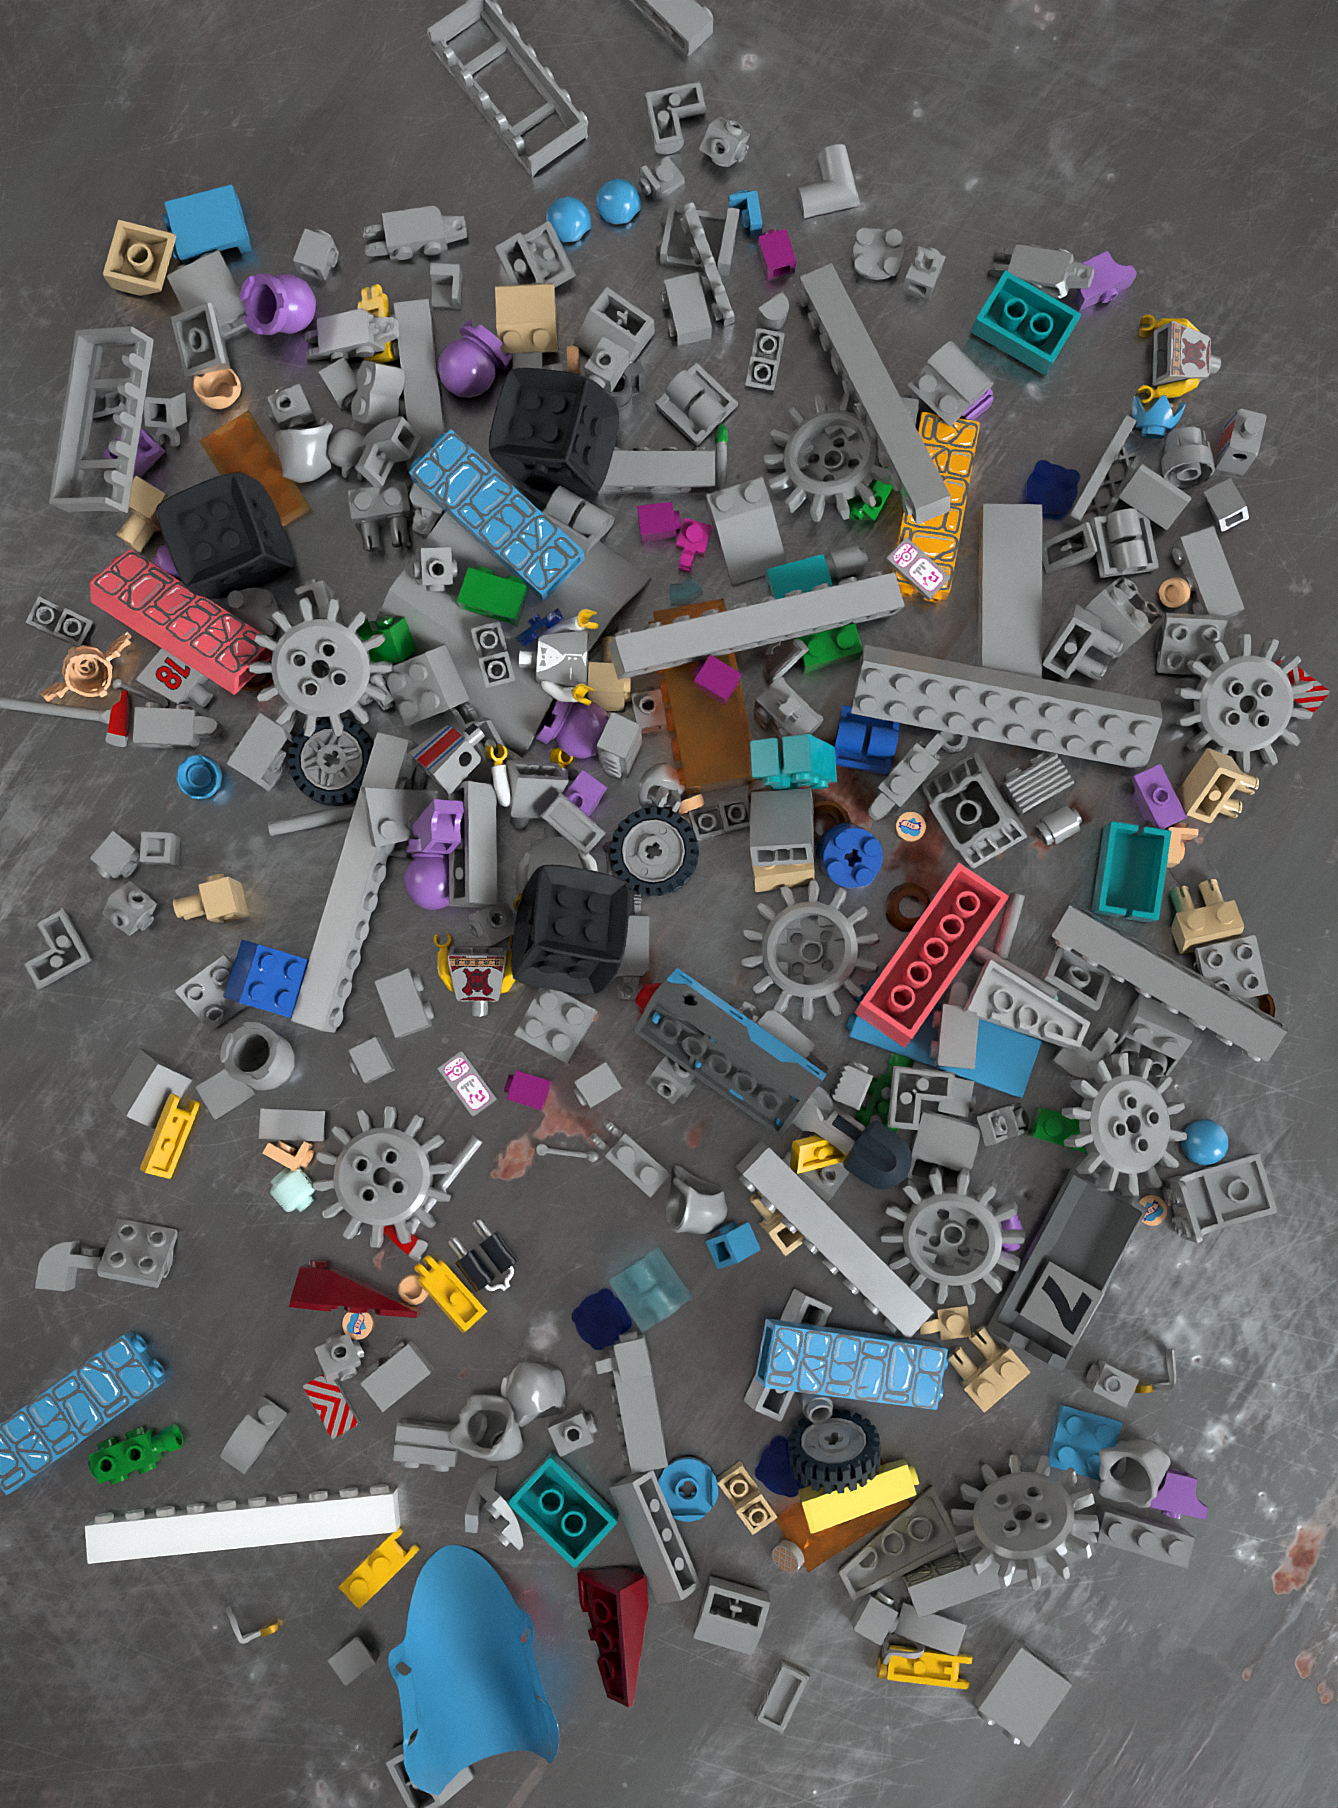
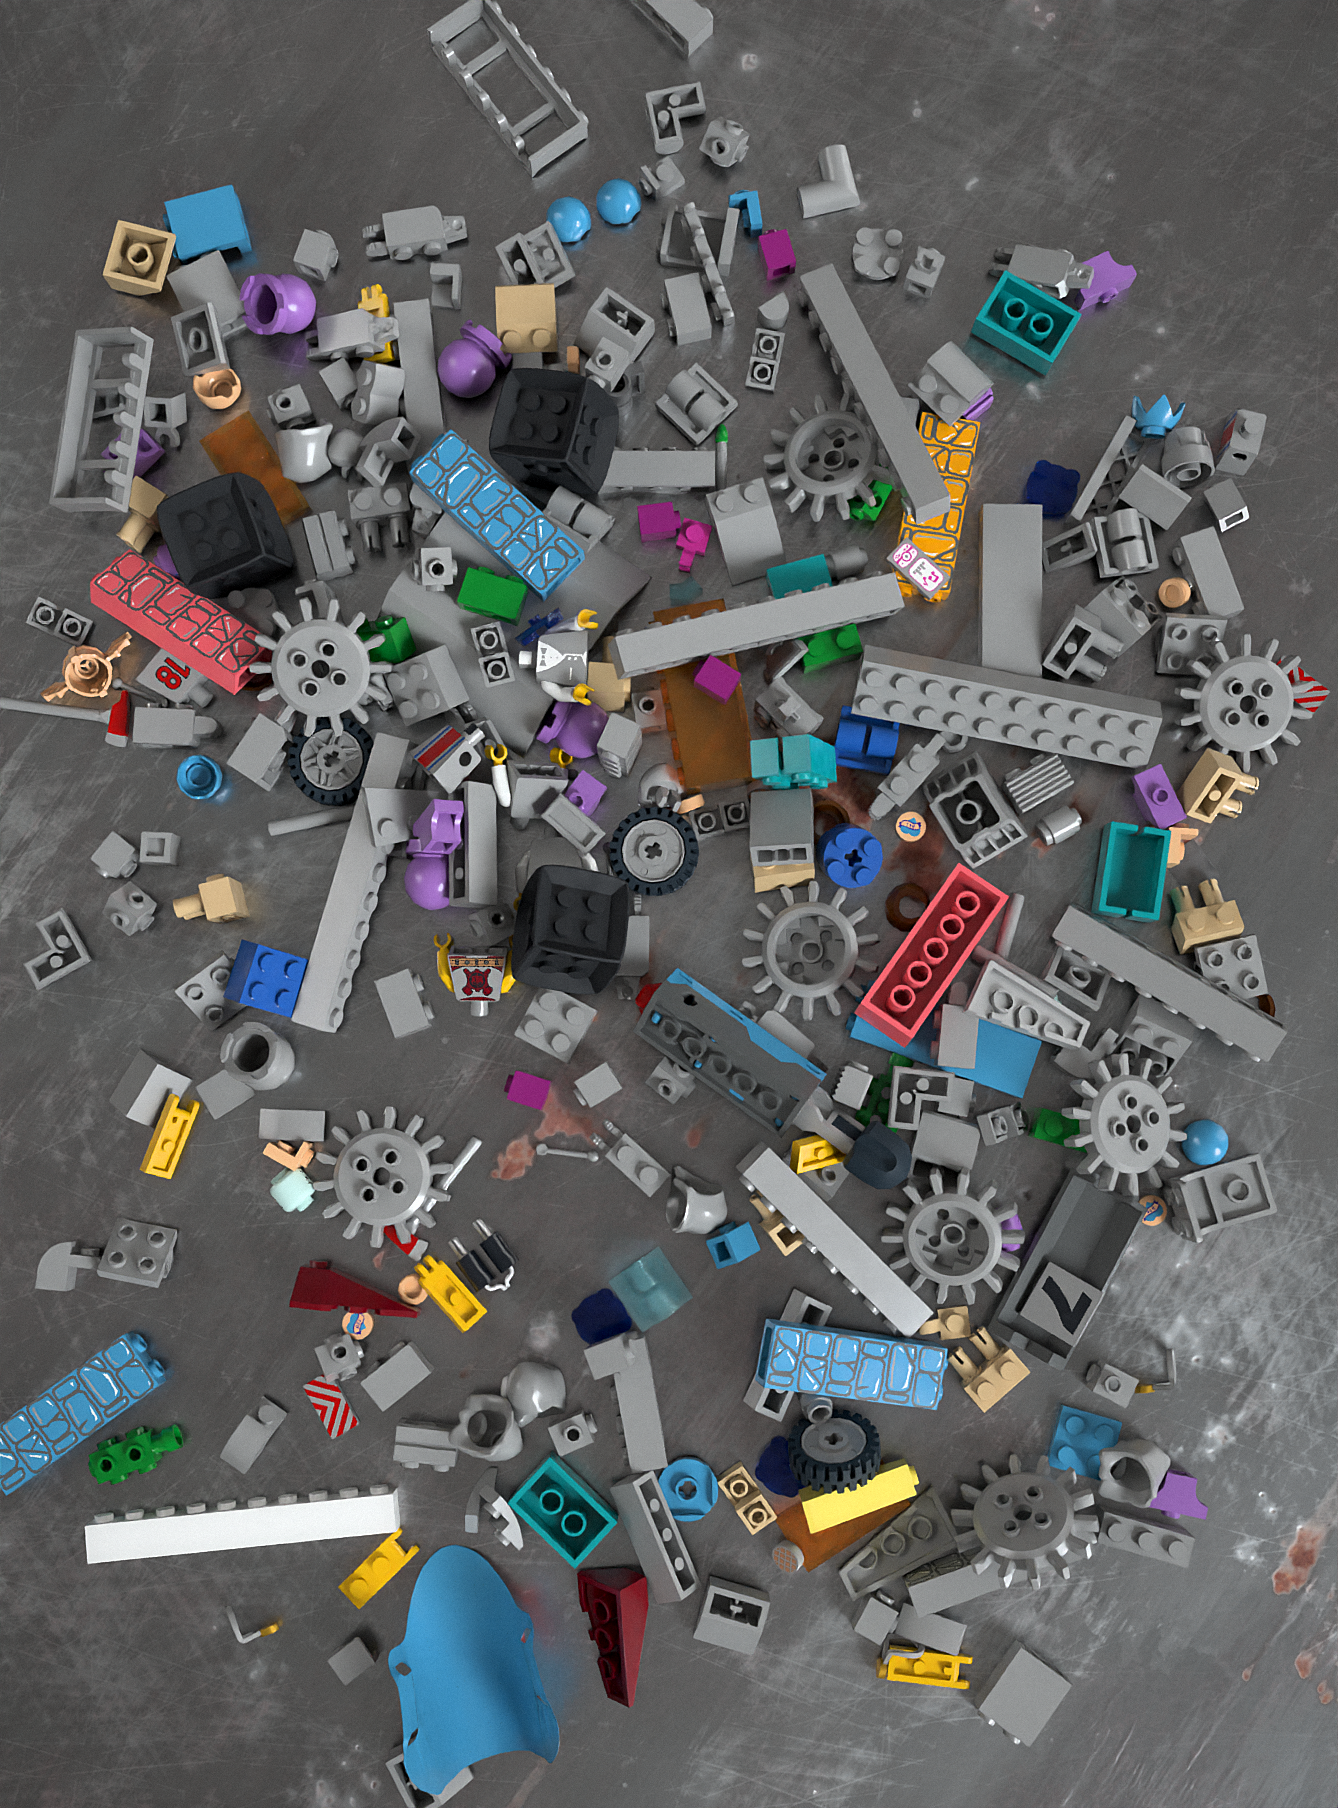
(328, 546): none -> light grey brick
(370, 1058): light grey brick -> none
(467, 1083): tile -> none
(610, 1355): none -> light grey brick
(782, 1696): light grey tile -> none
(1179, 357): torso -> none

